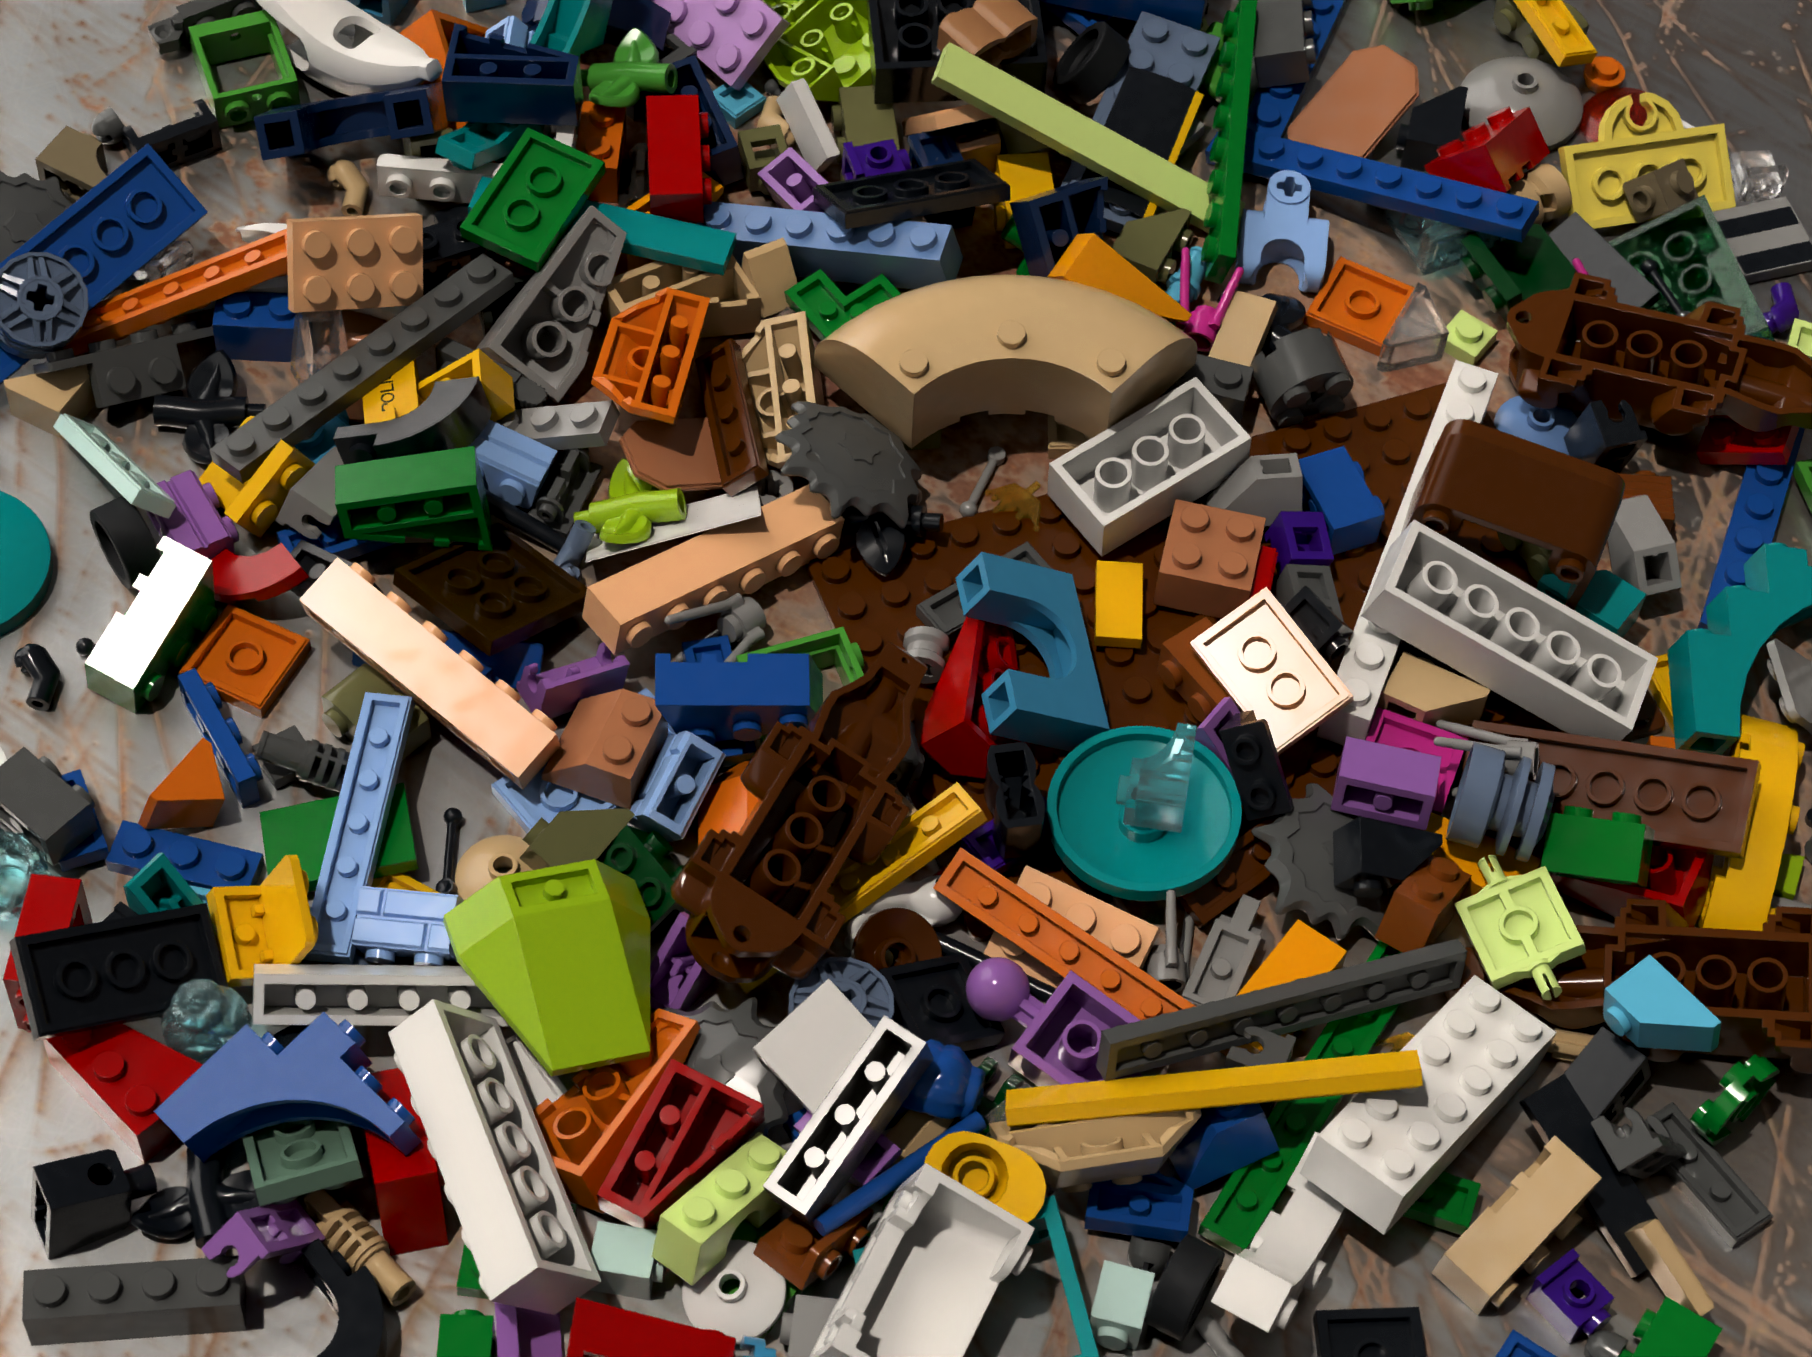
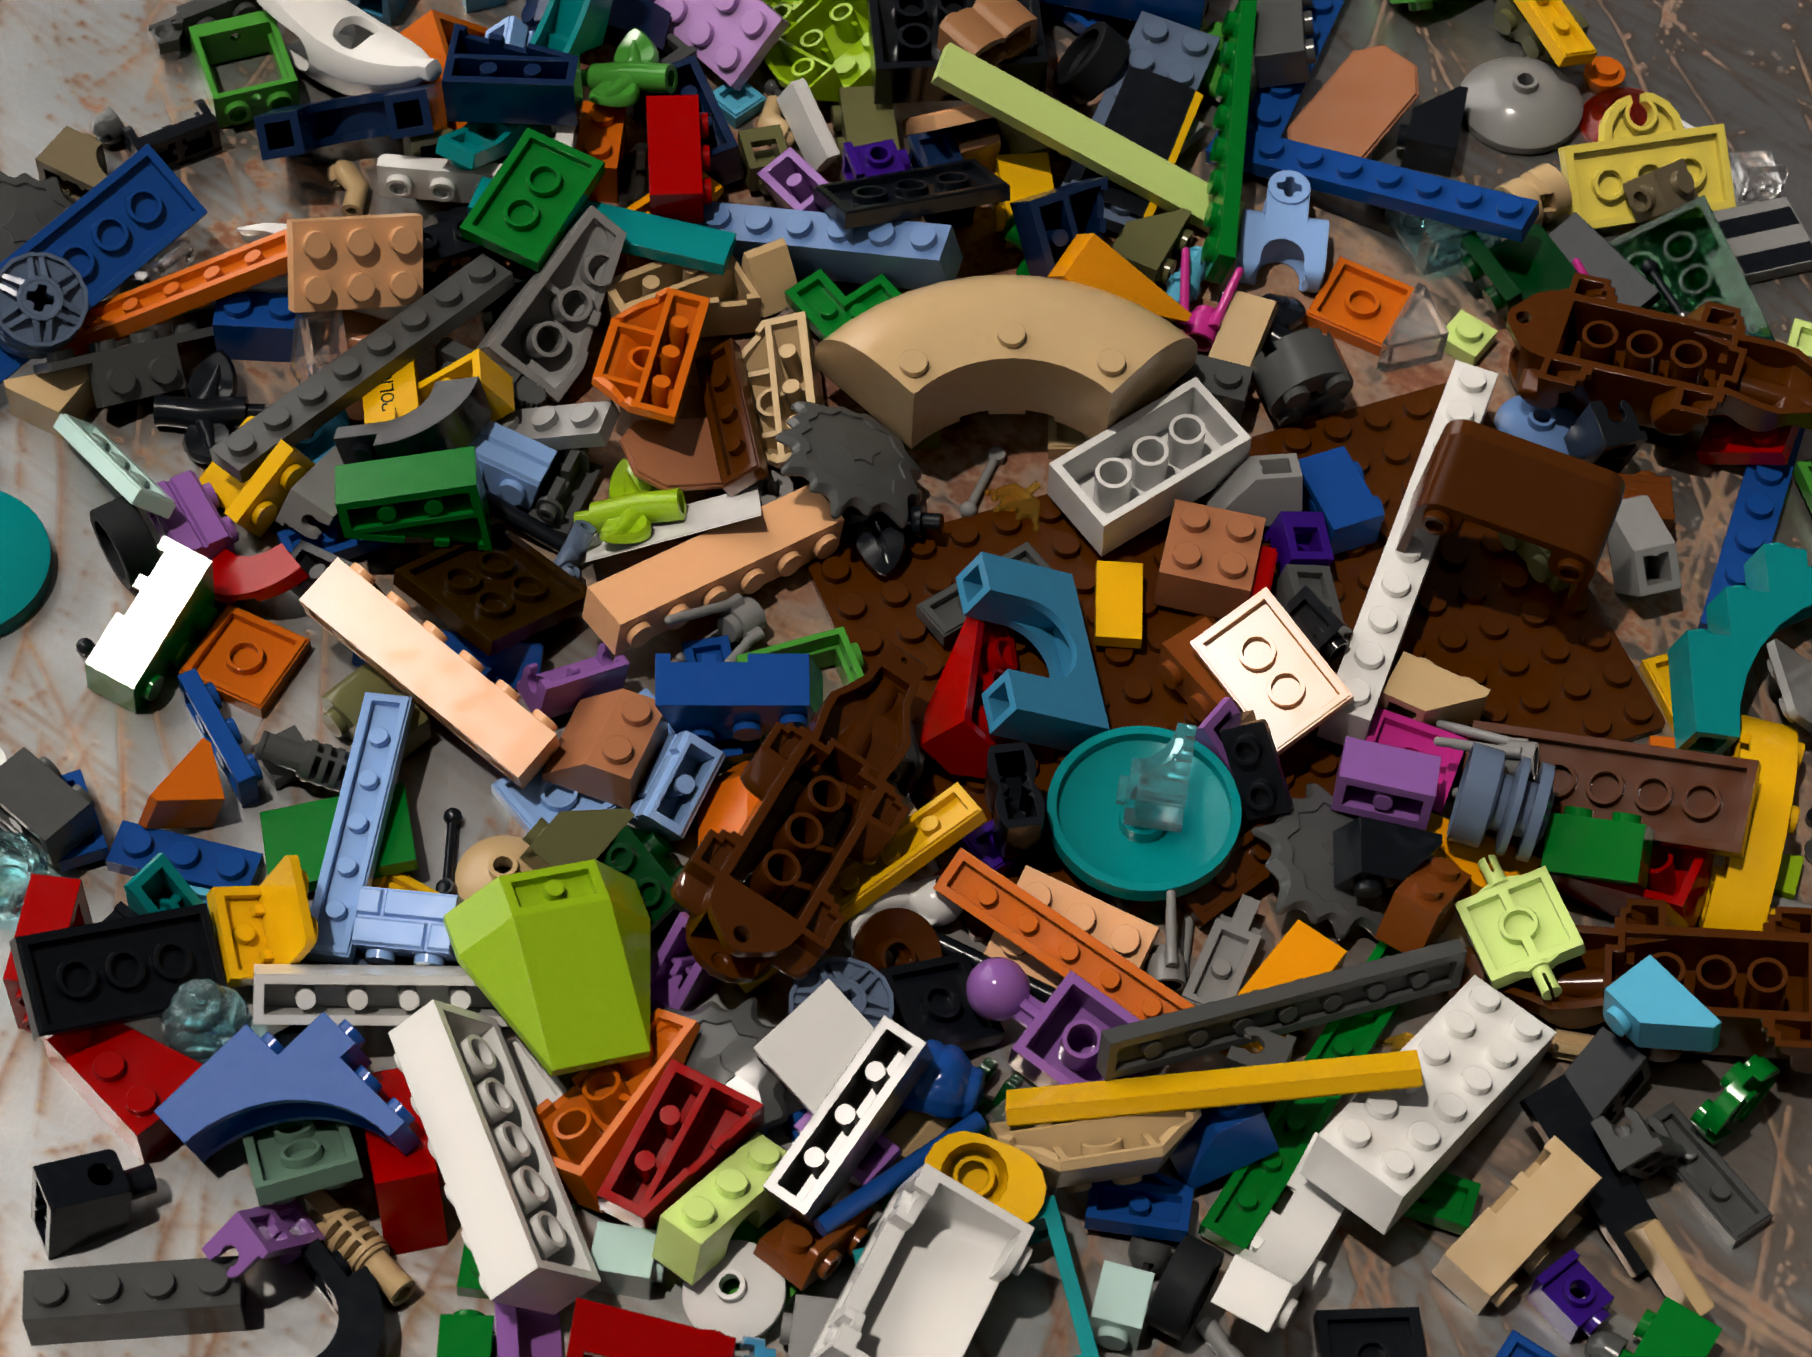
(45, 674): black arm -> none
(199, 1206): black plant -> none
(929, 647): light grey wheel -> none
(1493, 151): red wedge -> none
(1509, 636): white brick -> none
(1605, 601): teal slope -> none
(1784, 308): dark purple arm -> none

